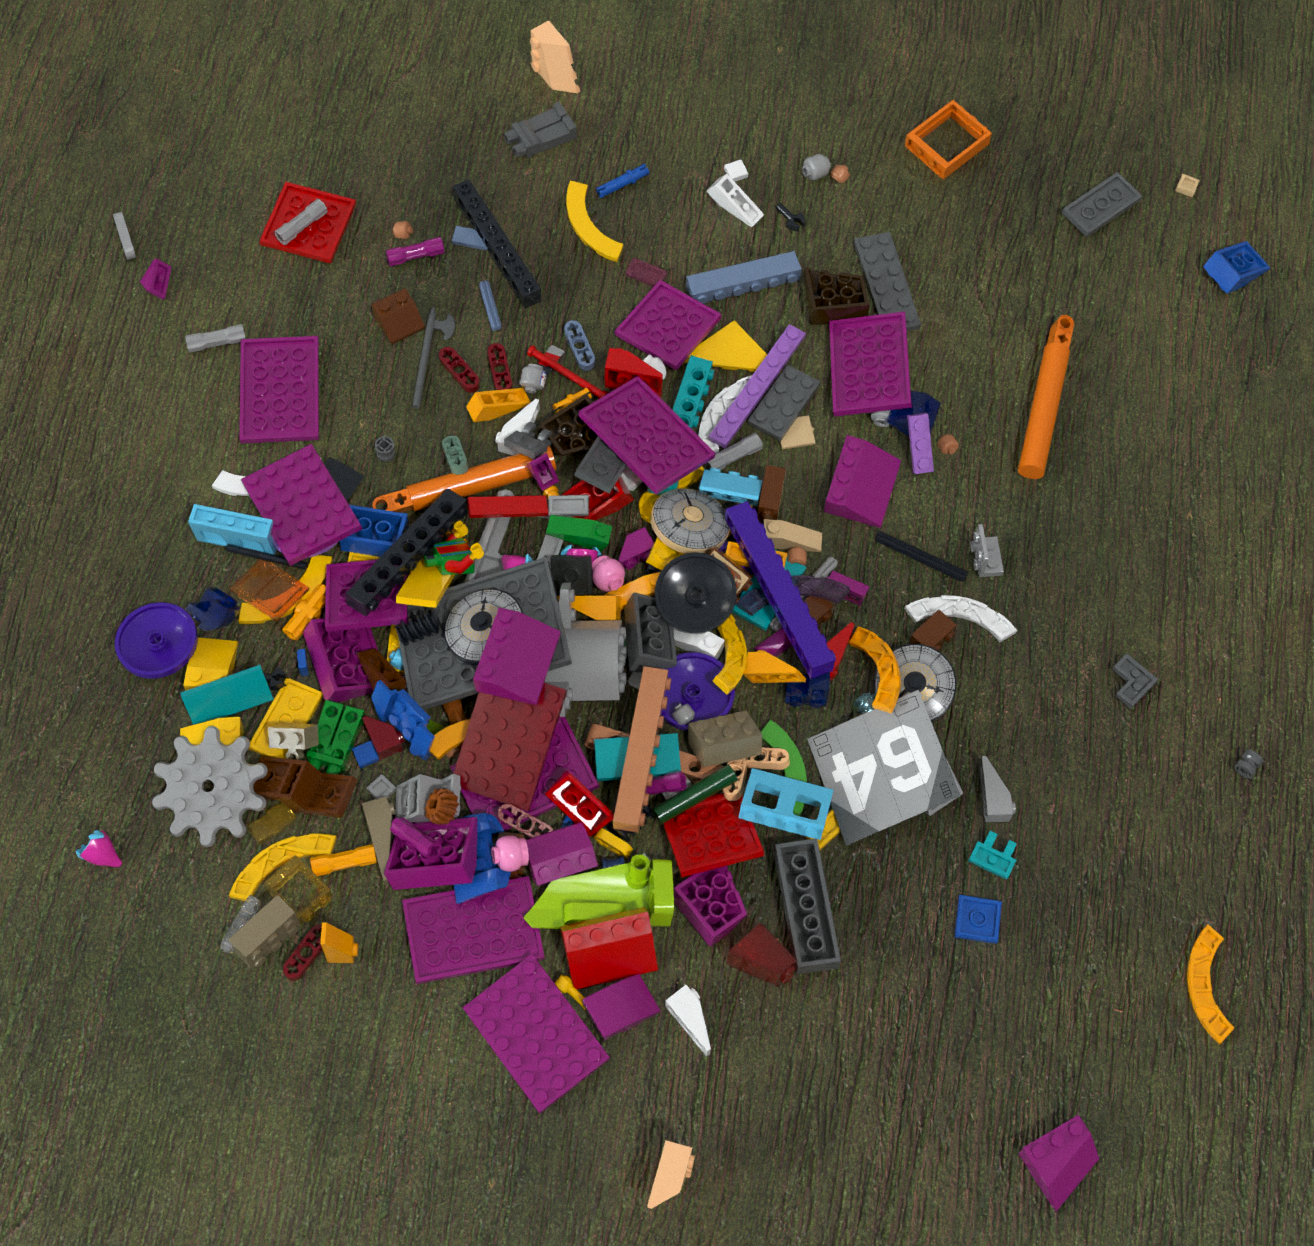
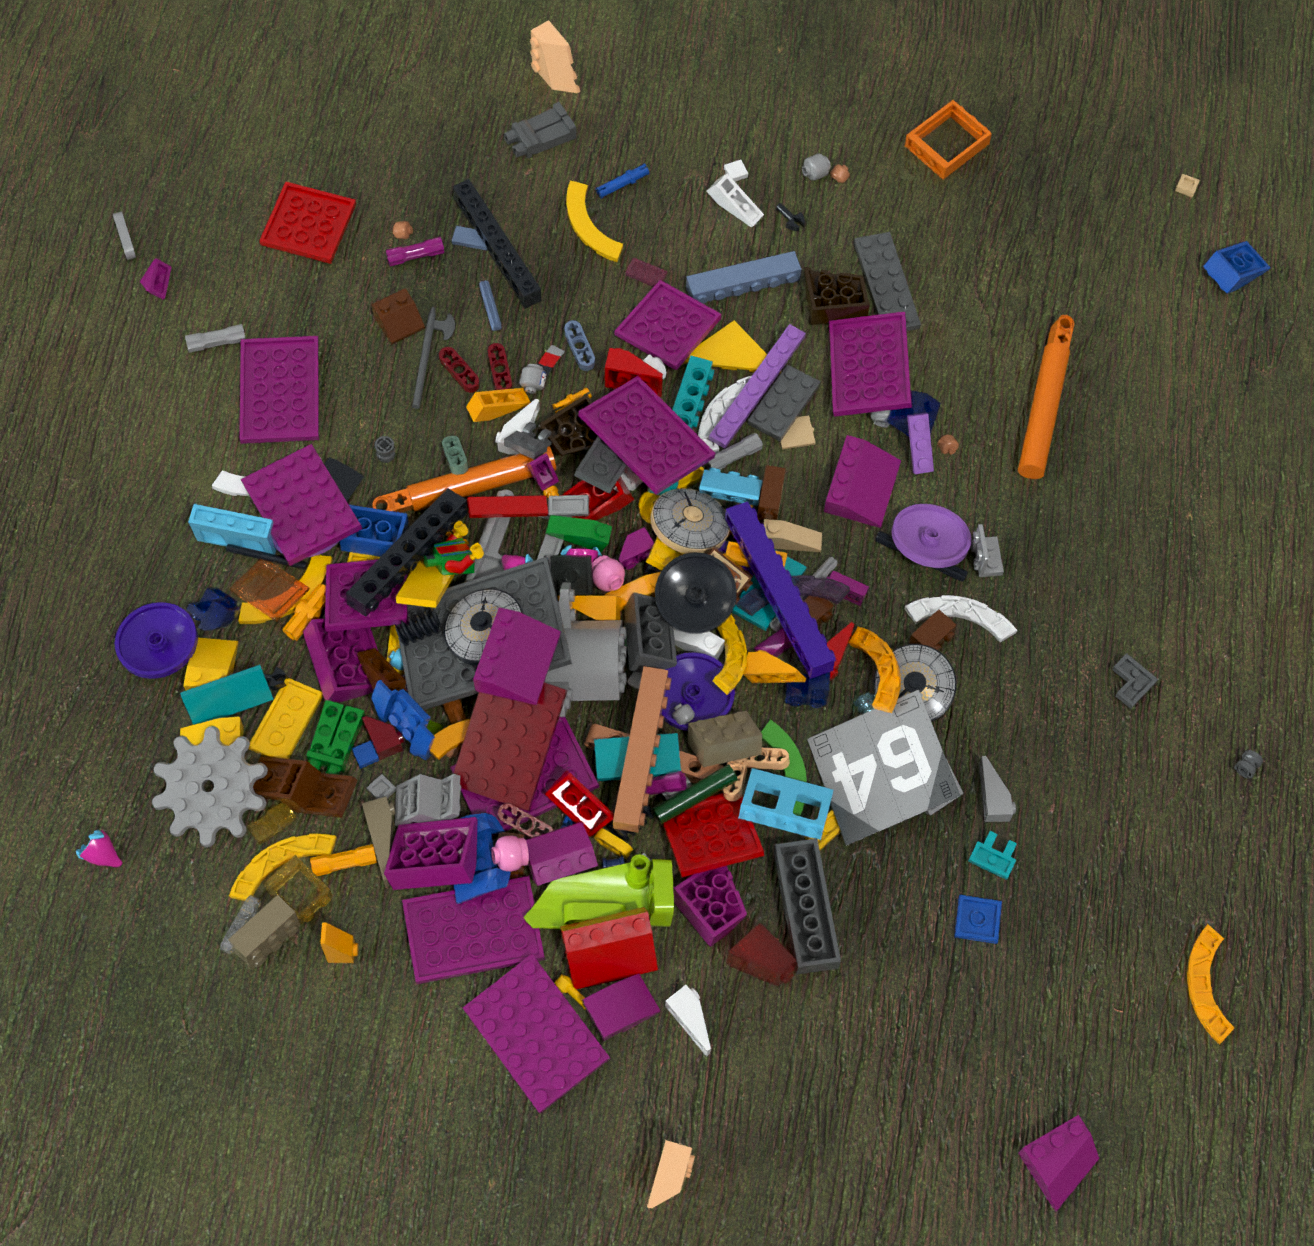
(292, 962): dark red beam -> none
(293, 737): dark tan brick -> none
(302, 662): blue tile -> none
(311, 213): light grey axle -> none
(424, 844): magenta axle -> none
(441, 806): dark orange gear -> none
(532, 351): red bar -> none
(797, 555): nougat piece -> none
(931, 535): none -> medium lavender dish
(1102, 204): dark grey plate -> none

